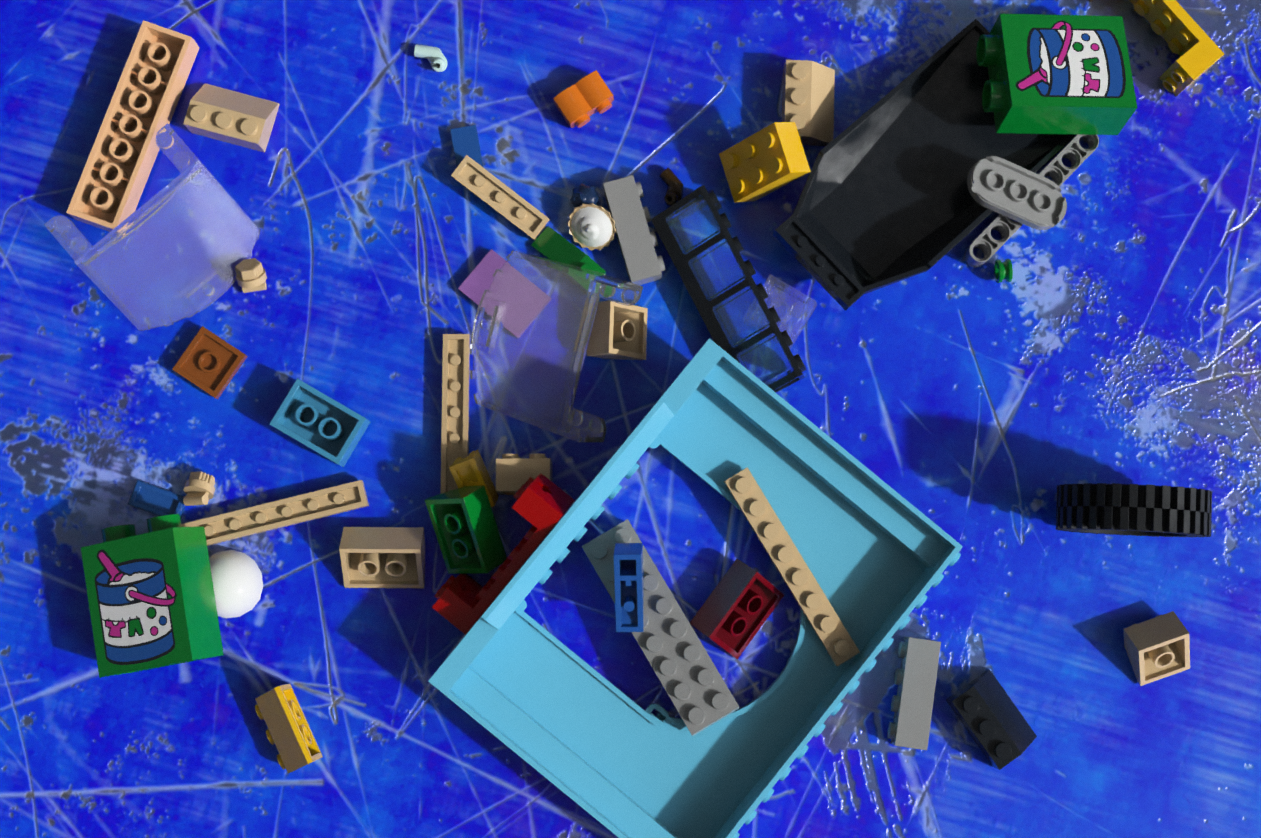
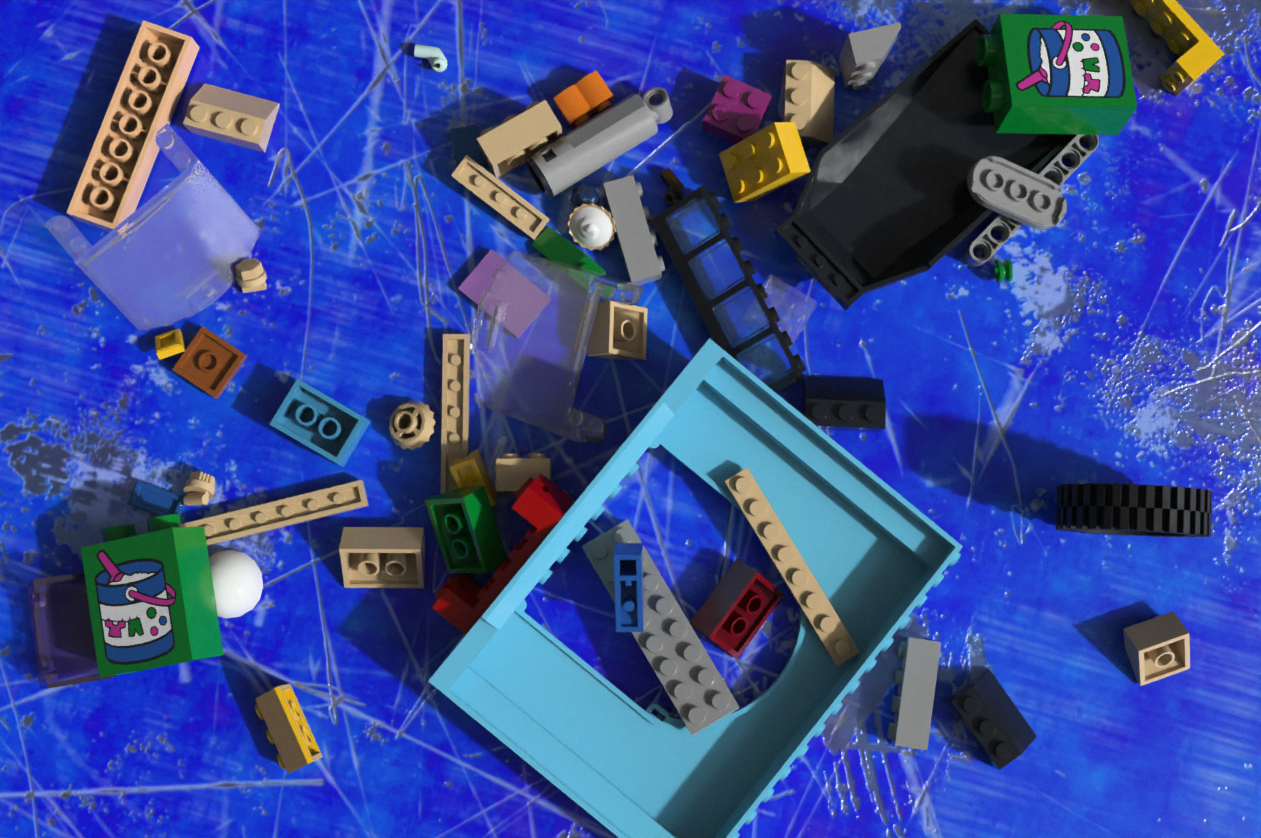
(62, 631): none -> clear purple windscreen
(169, 343): none -> yellow tile
(411, 425): none -> tan piece
(519, 137): none -> tan brick
(599, 141): none -> light grey piece
(735, 110): none -> magenta brick
(844, 403): none -> black slope
(865, 53): none -> light grey slope

